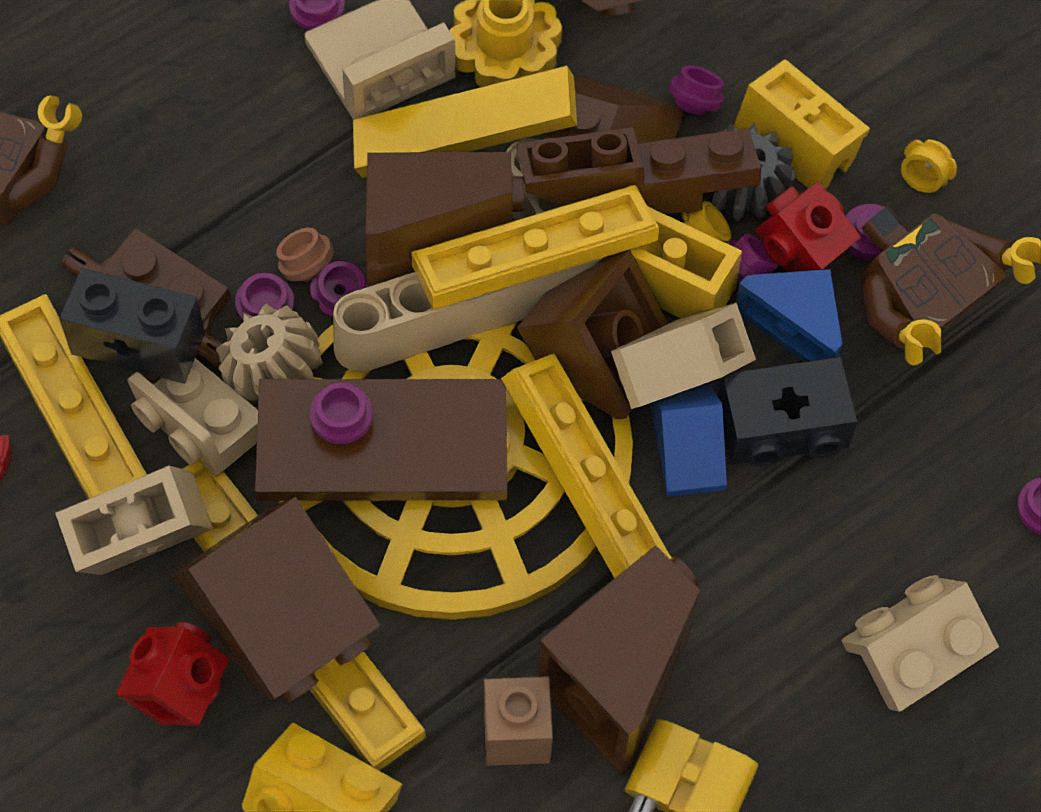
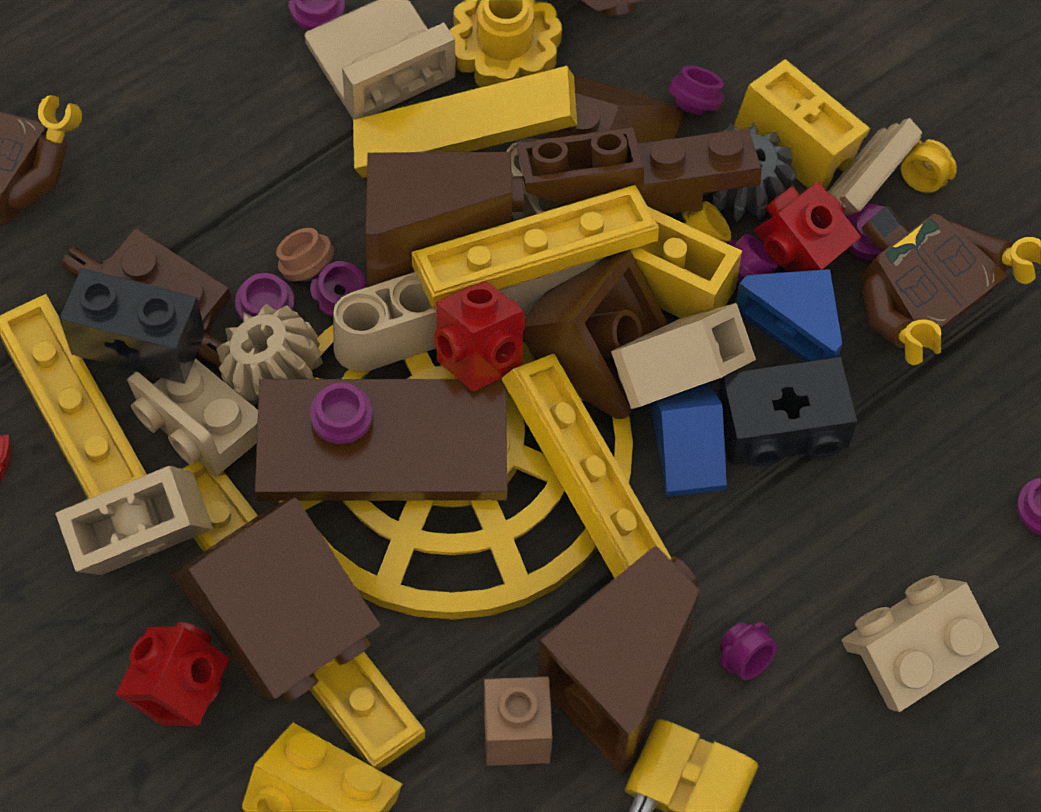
(479, 335): none -> red brick
(747, 650): none -> magenta plate
(874, 165): none -> tan tile

